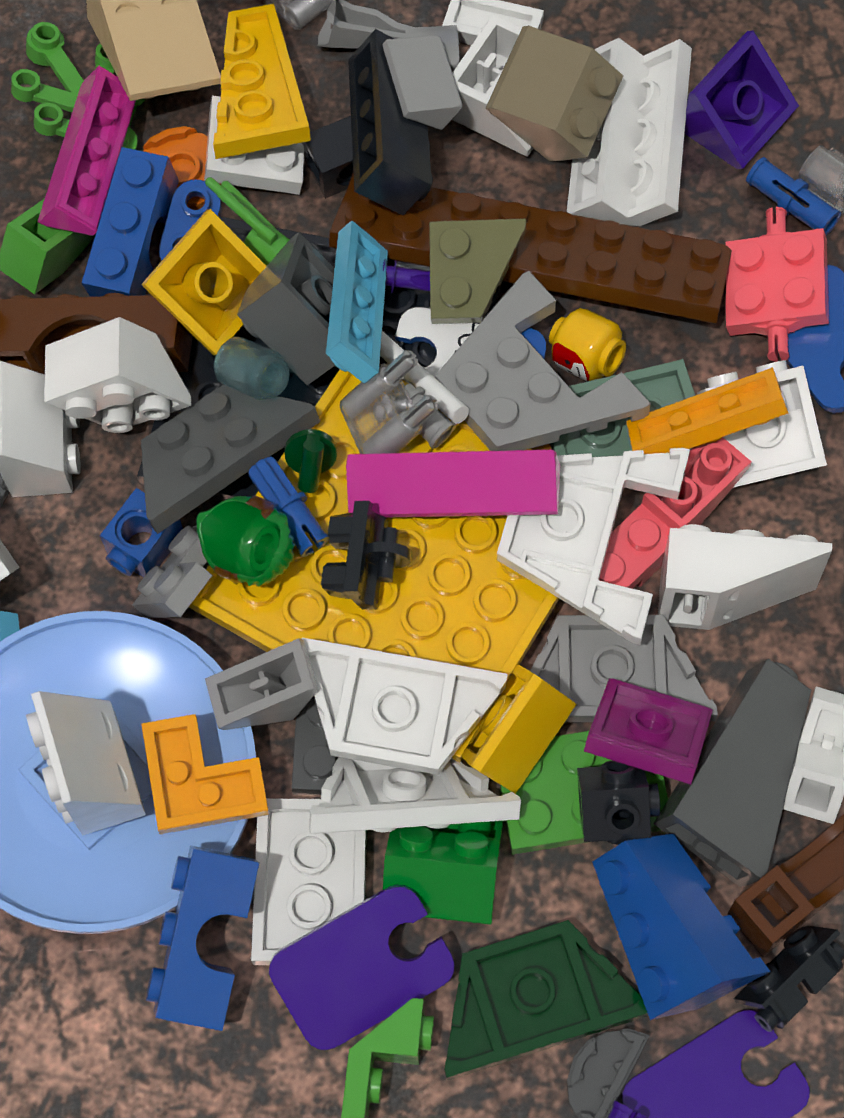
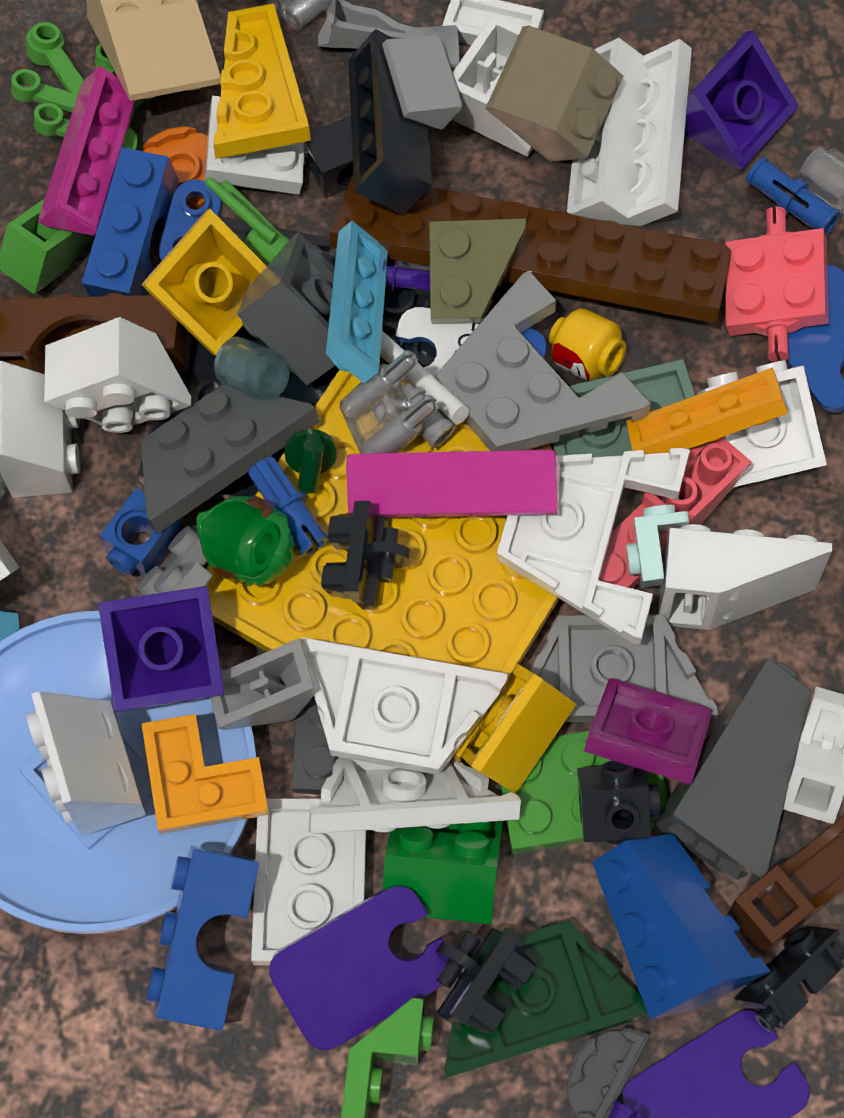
(161, 648): none -> dark purple slope
(495, 958): none -> black hips
(645, 554): none -> light aqua bracket

